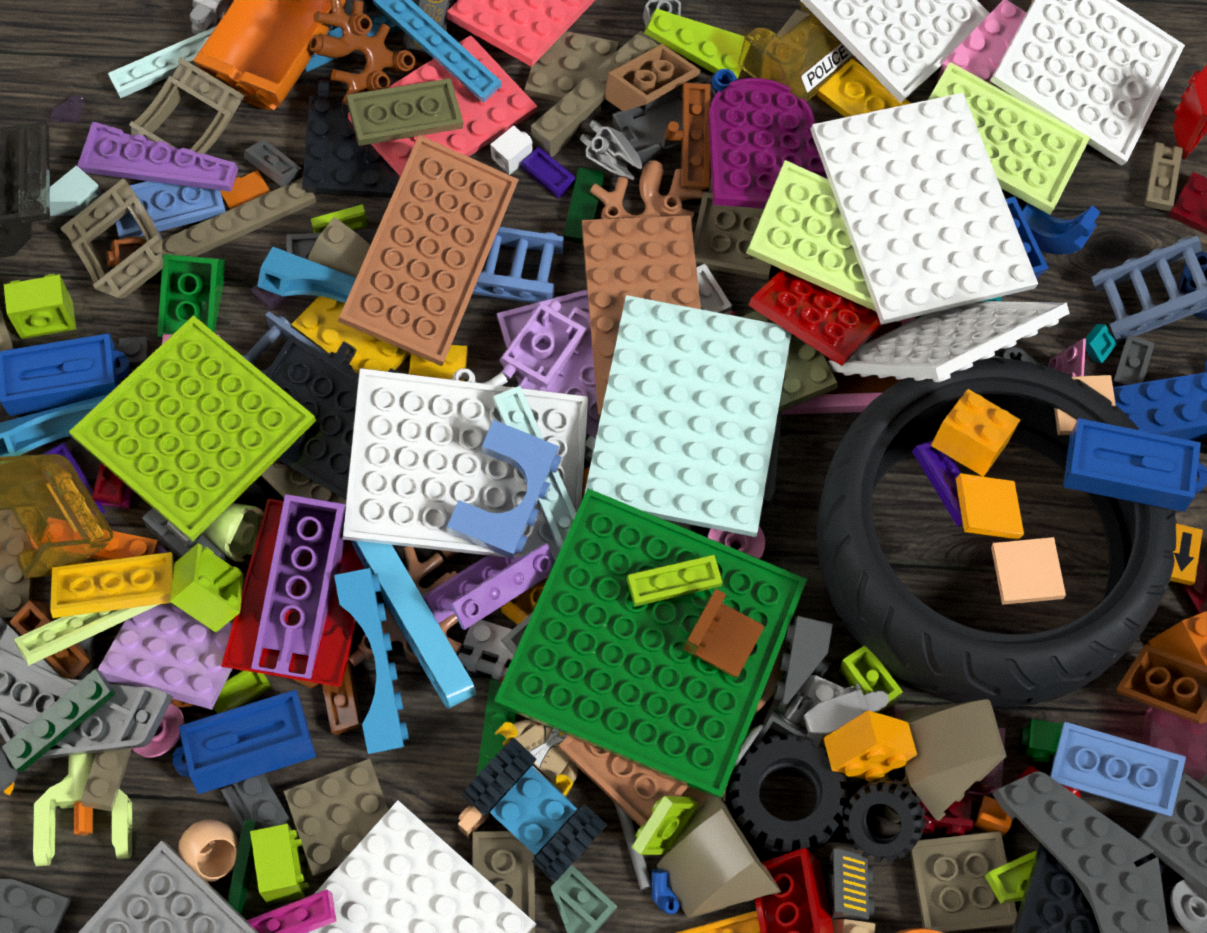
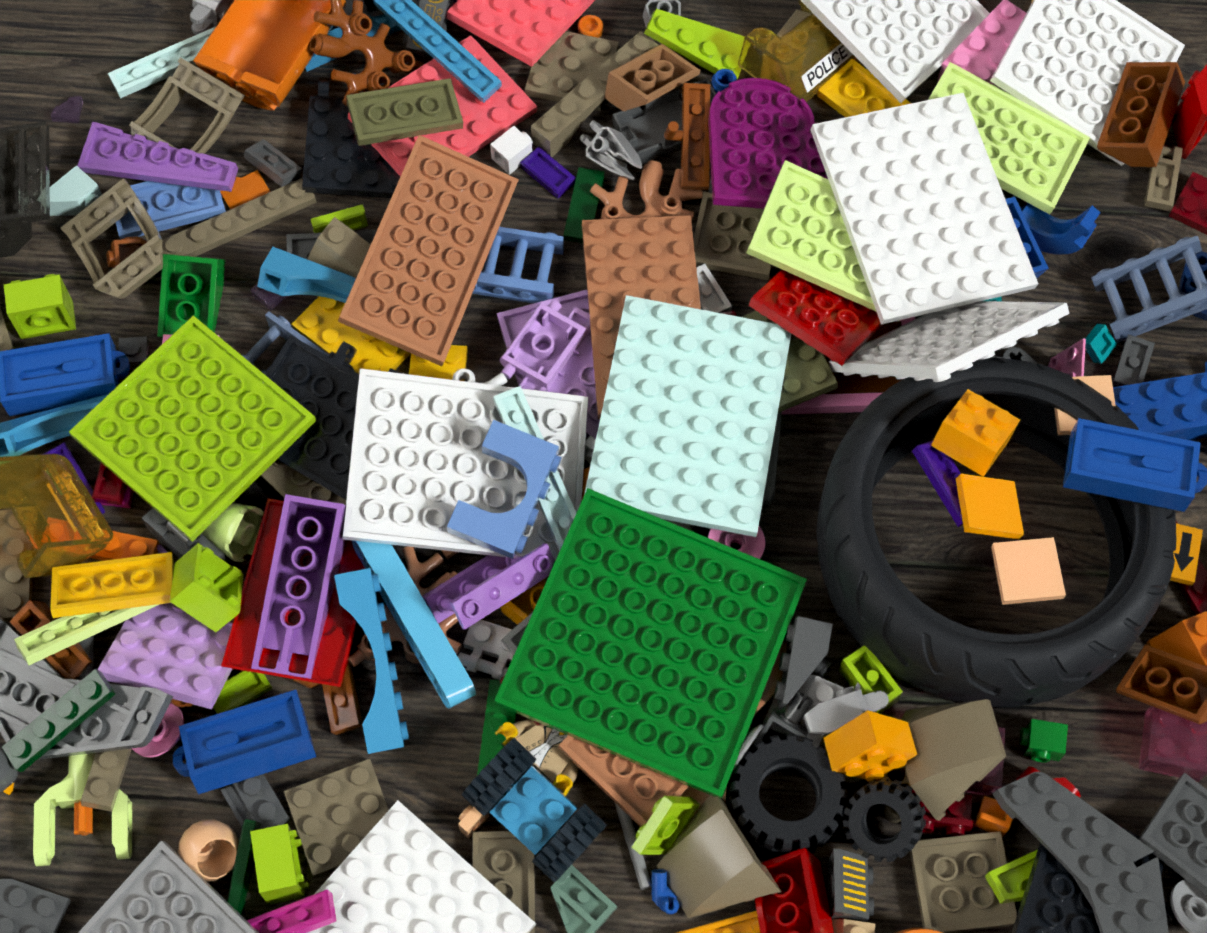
(591, 26): none -> orange tile
(674, 580): lime plate -> none
(723, 636): dark orange bracket -> none
(1117, 769): medium blue plate -> none
(1142, 112): none -> dark orange slope

